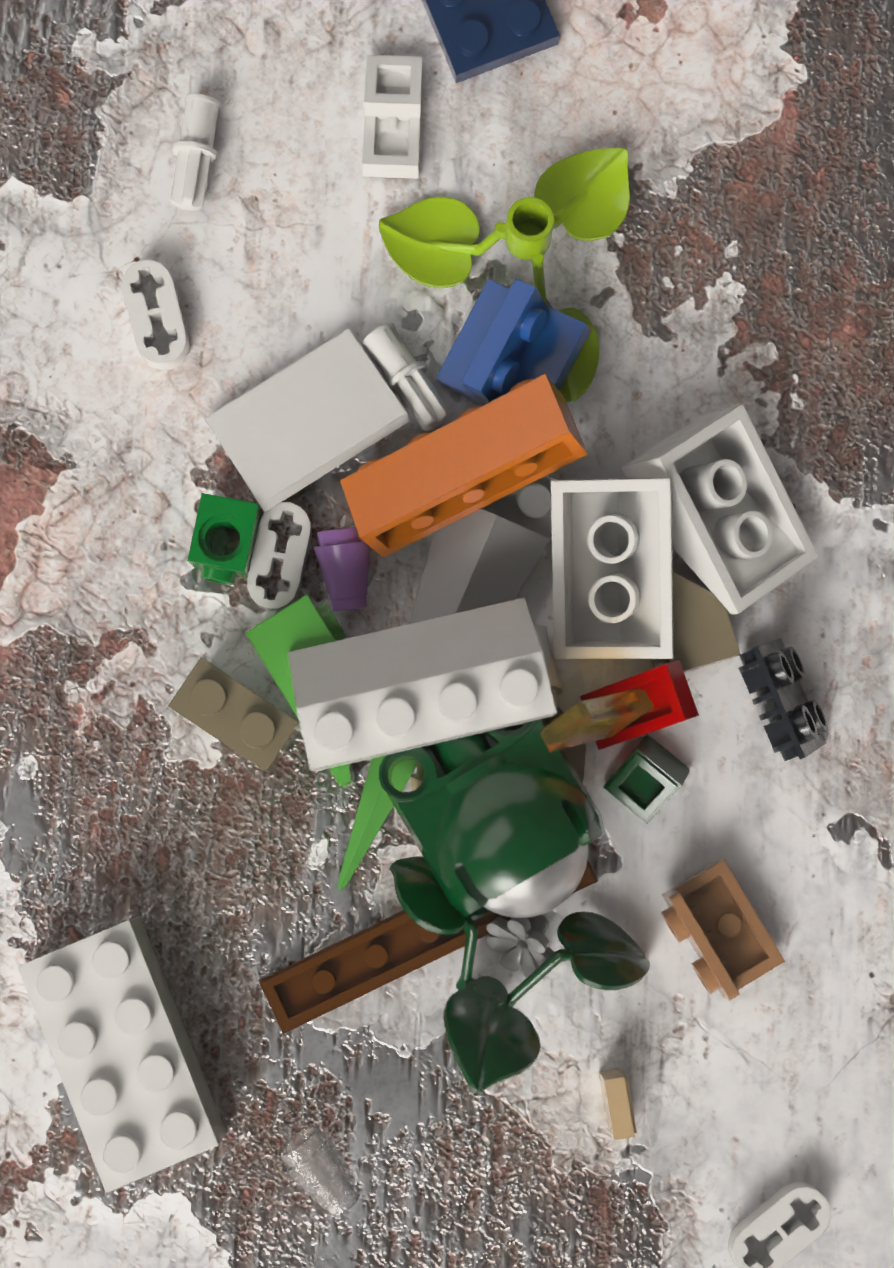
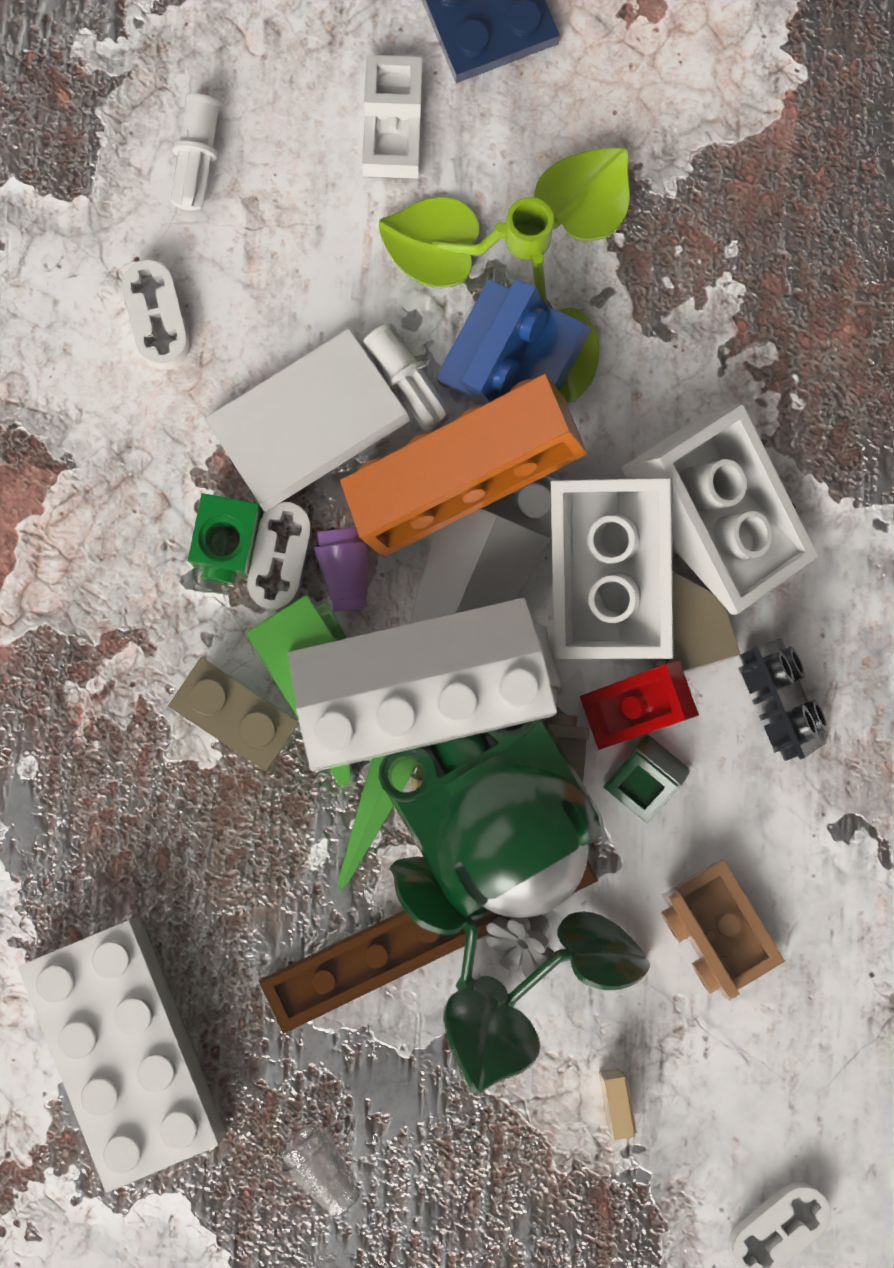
(596, 719): clear yellow tile -> none

